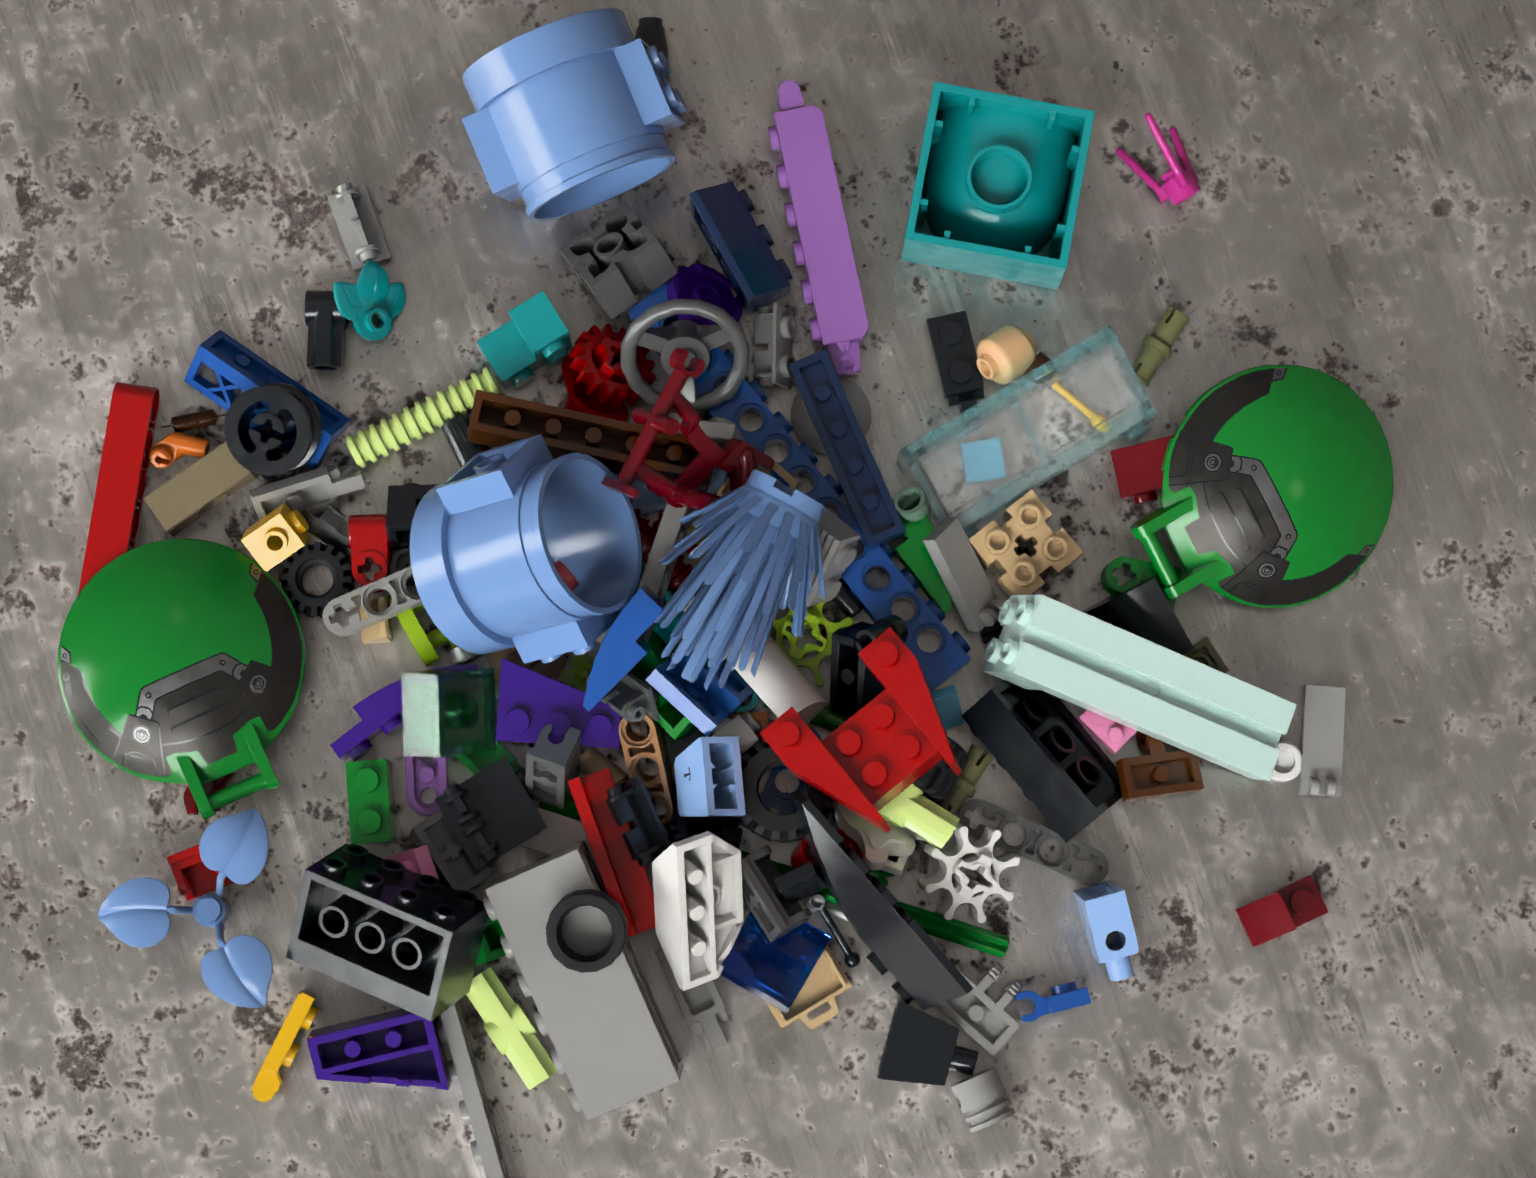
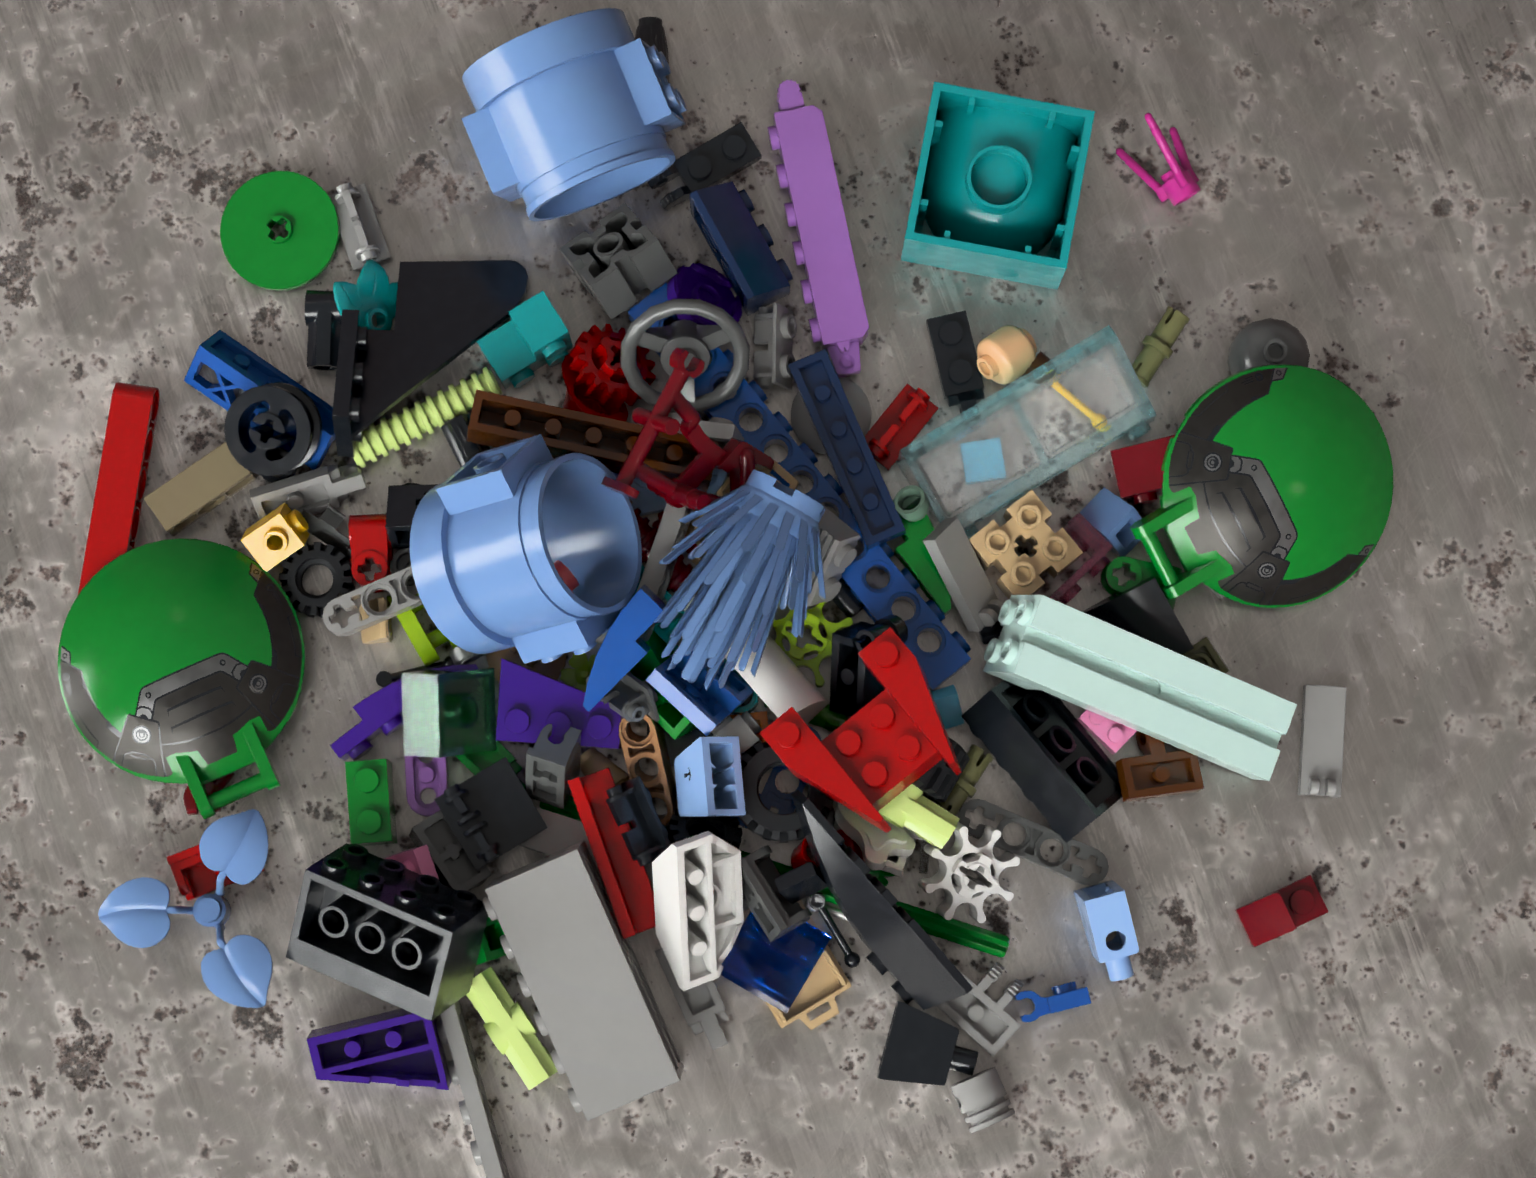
(175, 447): orange arm -> none
(193, 420): reddish brown piece -> none
(274, 200): none -> green piece
(284, 1048): yellow hinge -> none
(385, 678): none -> black hinge
(437, 318): none -> black piece
(576, 961): black tyre -> none
(709, 164): none -> black hinge
(899, 425): none -> red hinge
(1089, 541): none -> clear pink bracket
(1113, 519): none -> medium blue brick
(1267, 343): none -> dark grey cylinder
(1288, 762): white tile -> none

